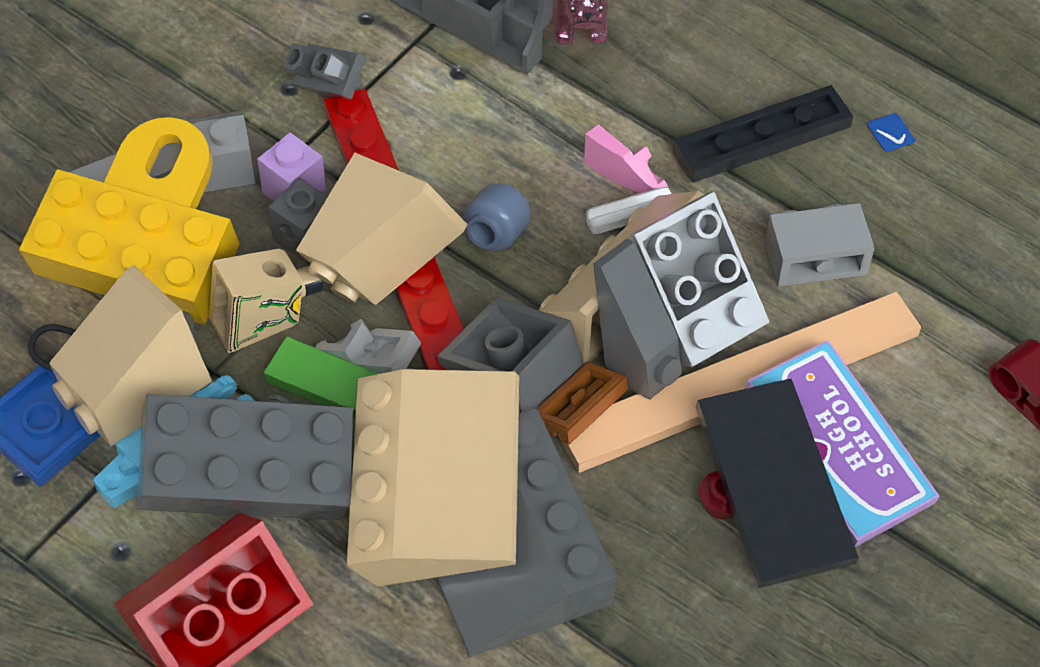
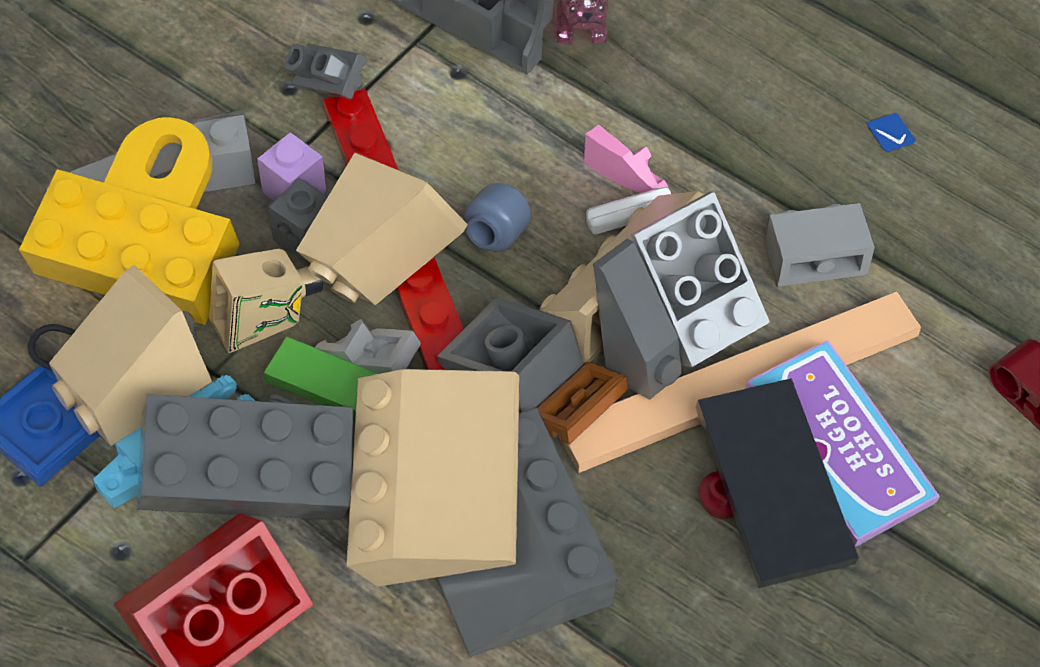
(762, 133): black plate -> none

